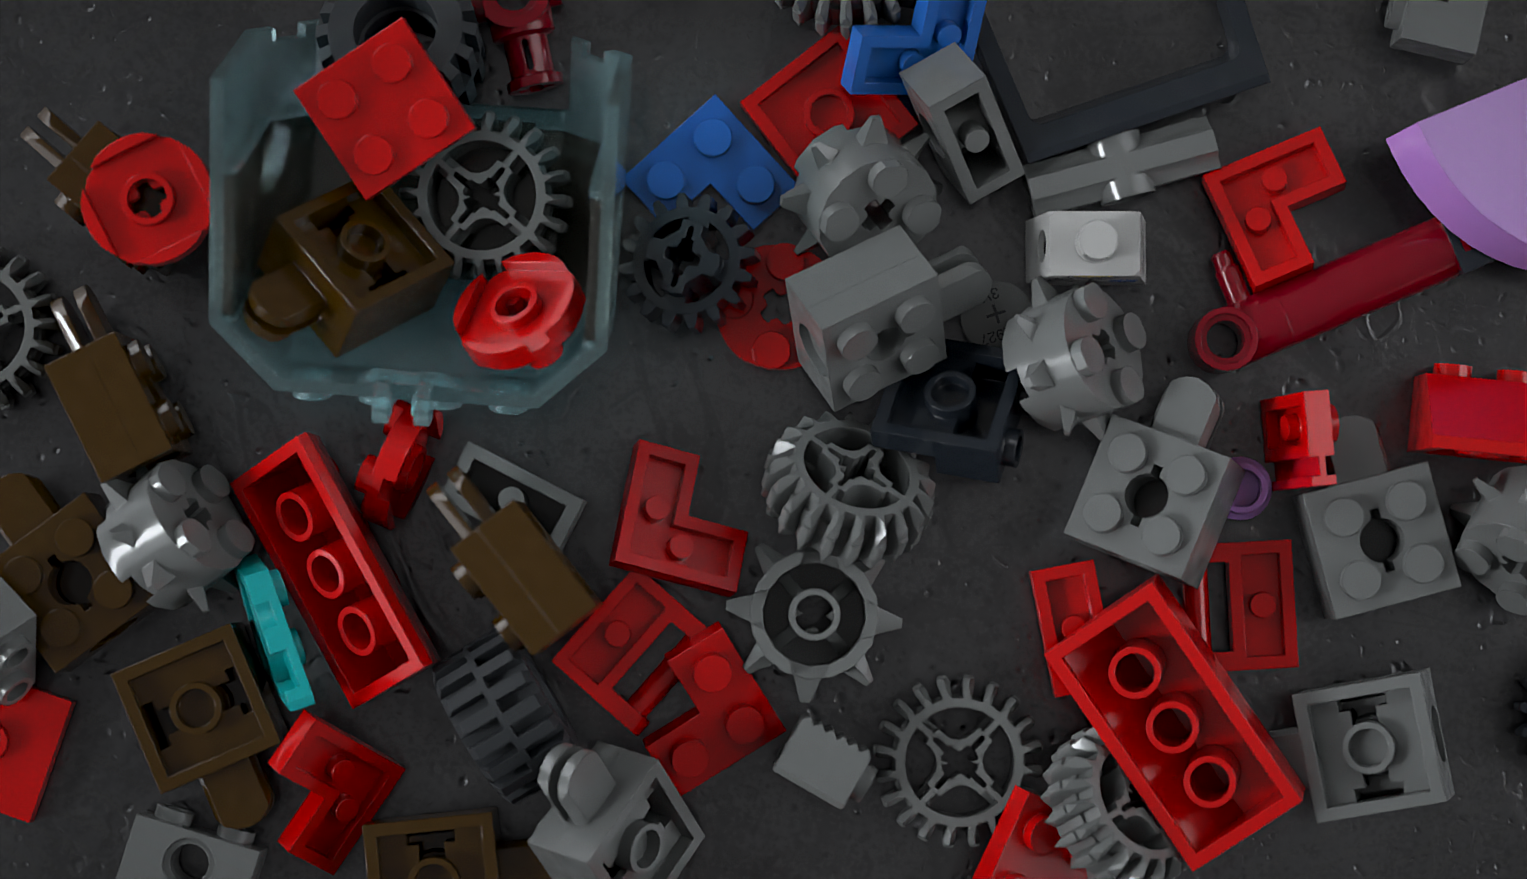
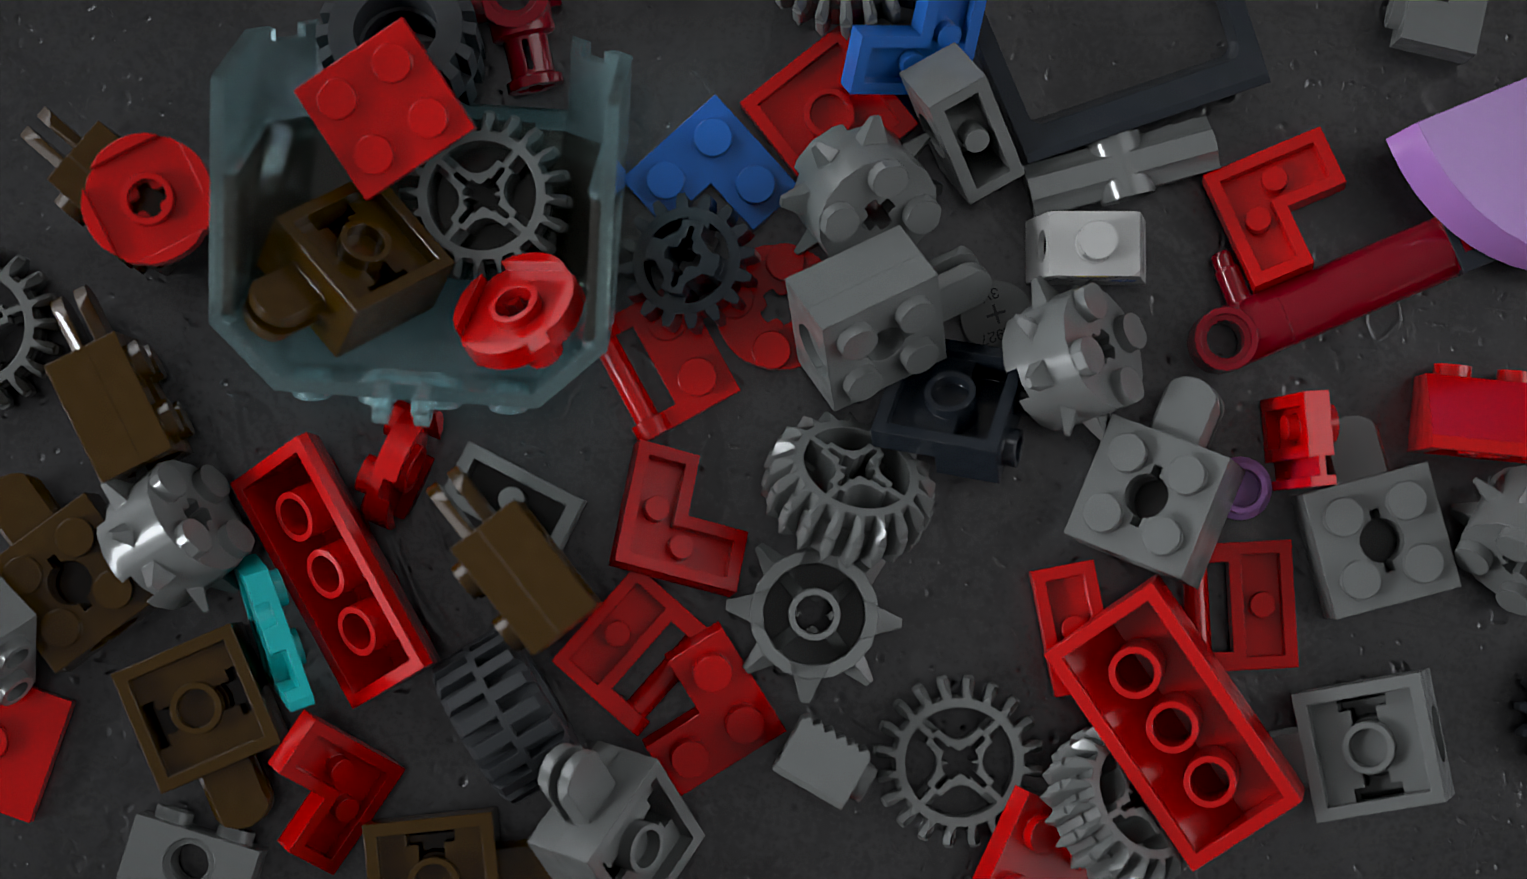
(686, 363): none -> red plate

